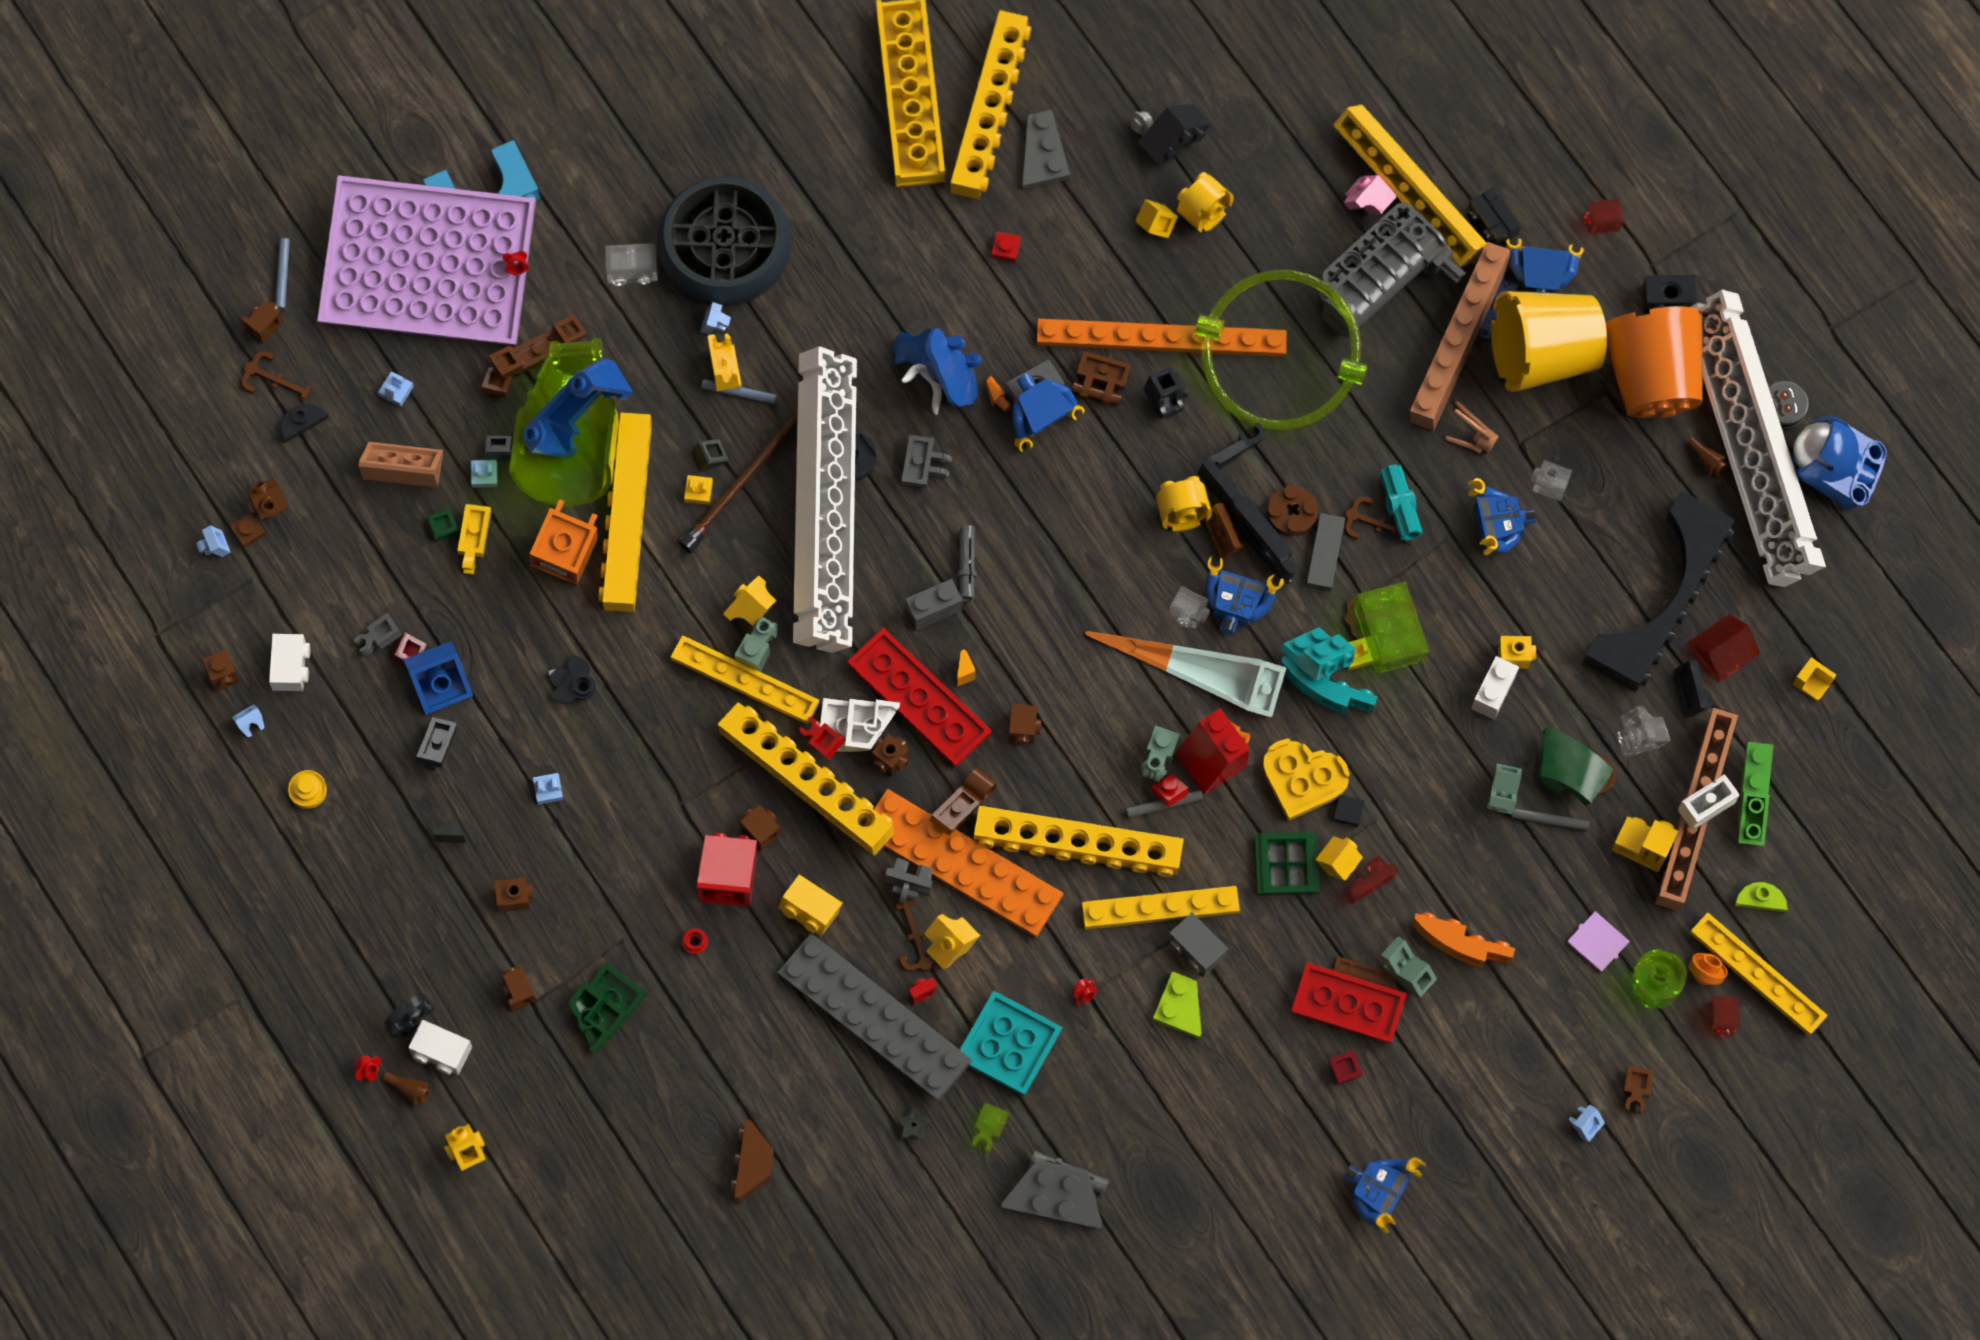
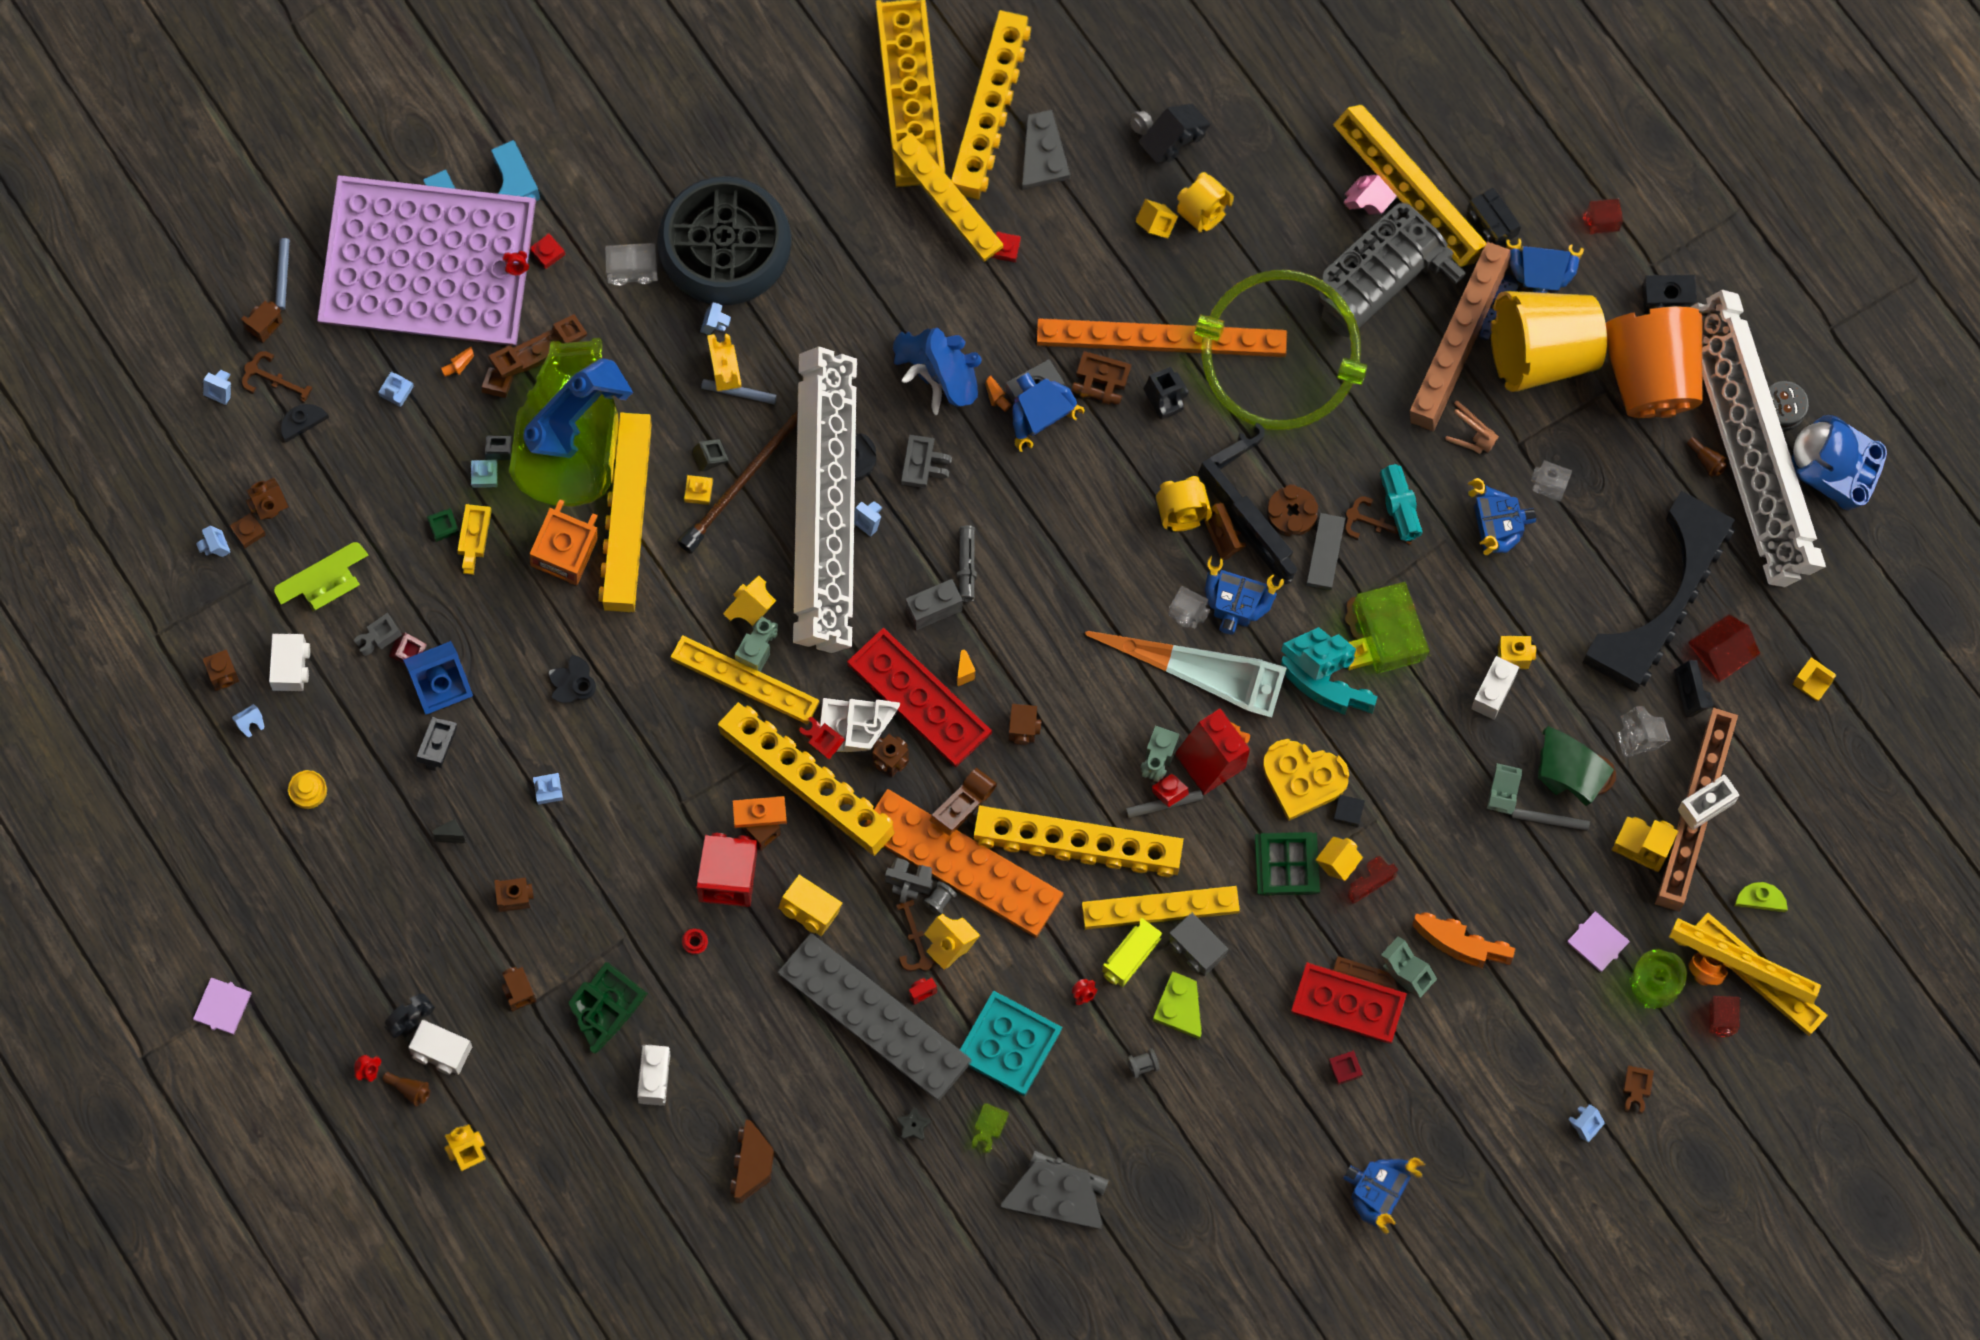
(217, 387): none -> light blue tile
(222, 1006): none -> lavender piece
(324, 579): none -> lime plate
(401, 464): nougat slope -> none
(458, 363): none -> orange bar
(547, 251): none -> red plate
(653, 1075): none -> white brick
(759, 812): none -> orange plate
(867, 517): none -> light blue tile
(939, 898): none -> dark grey bush
(947, 197): none -> yellow plate
(1131, 953): none -> neon yellow window
(1143, 1063): none -> dark grey bush
(1745, 961): none -> yellow plate
(1754, 794): bright green slope -> none

